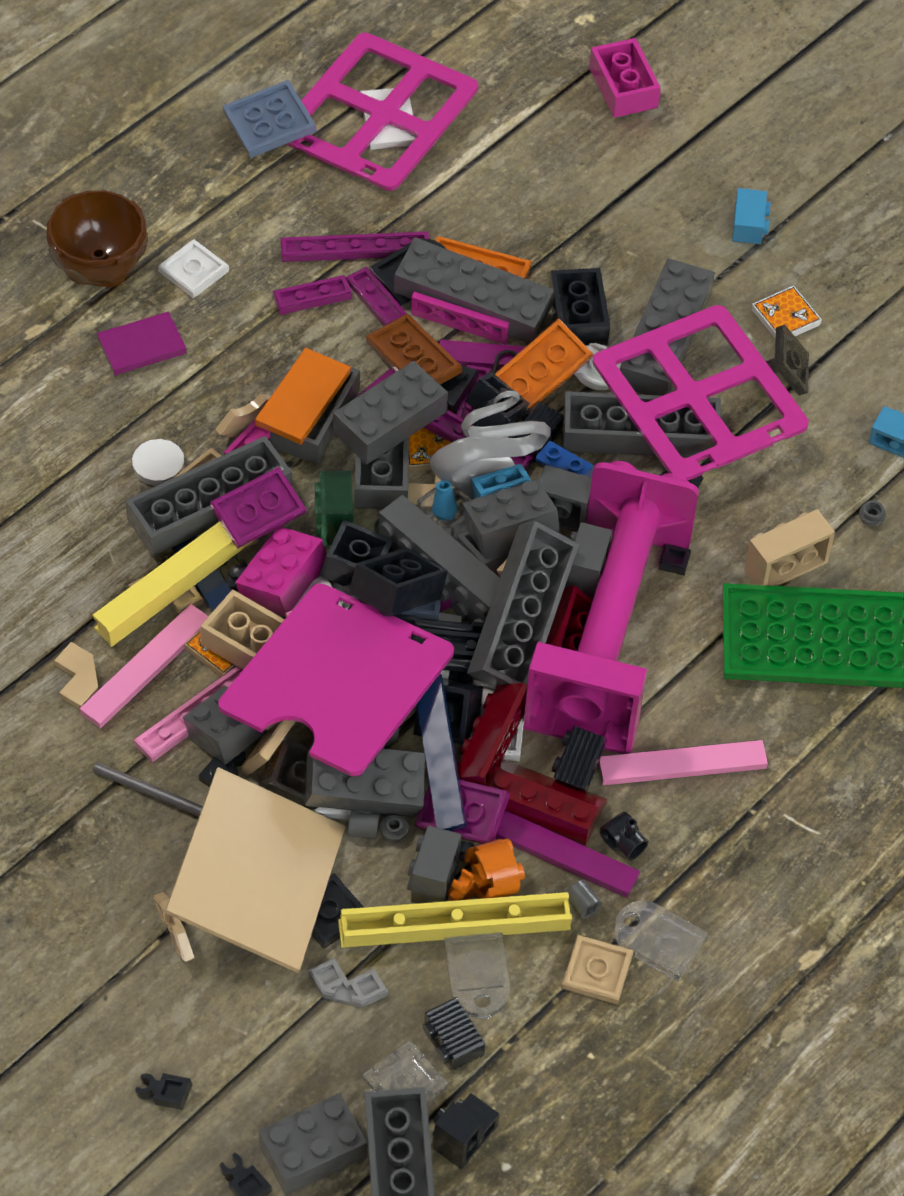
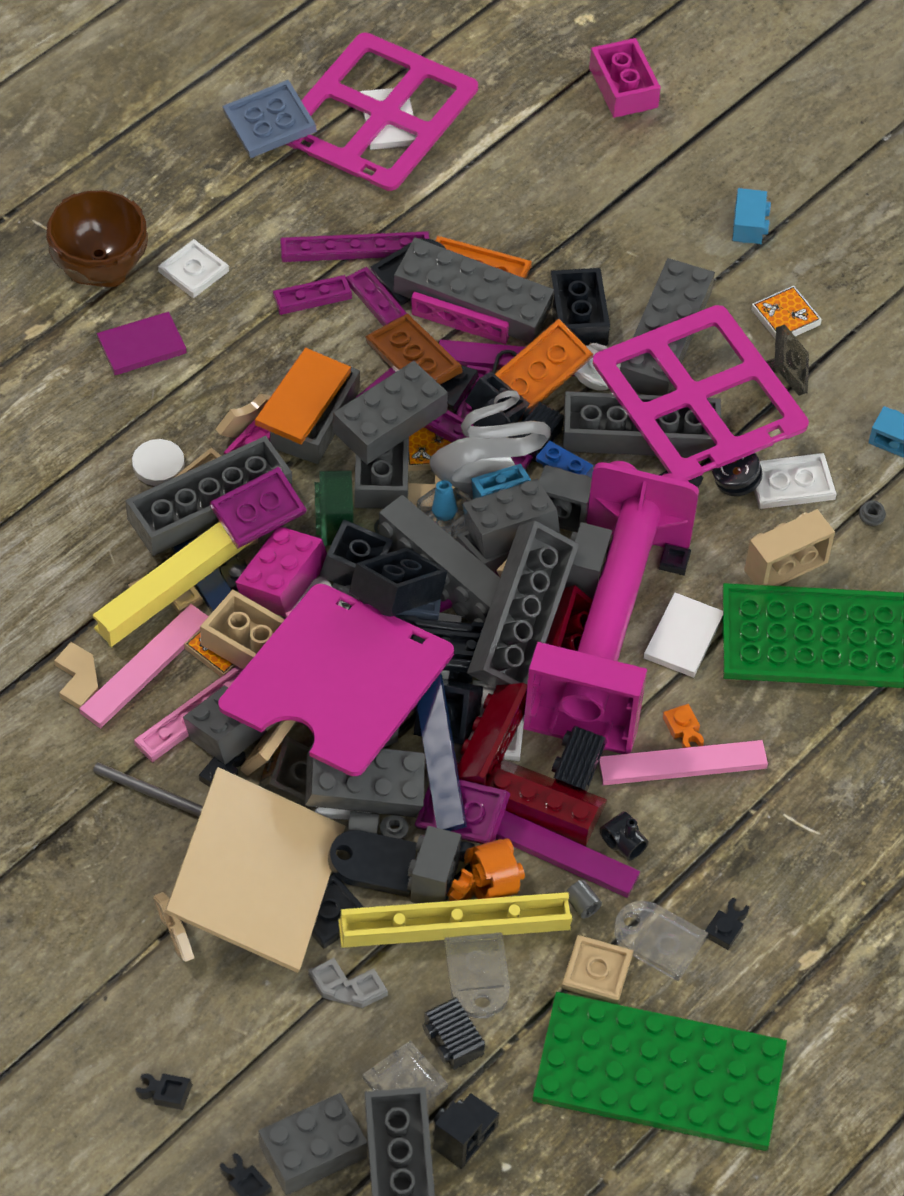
(374, 861): none -> black tile
(660, 1071): none -> green plate
(683, 724): none -> orange plate
(684, 635): none -> white tile
(727, 926): none -> black plate
(739, 476): none -> black head
(794, 481): none -> white tile

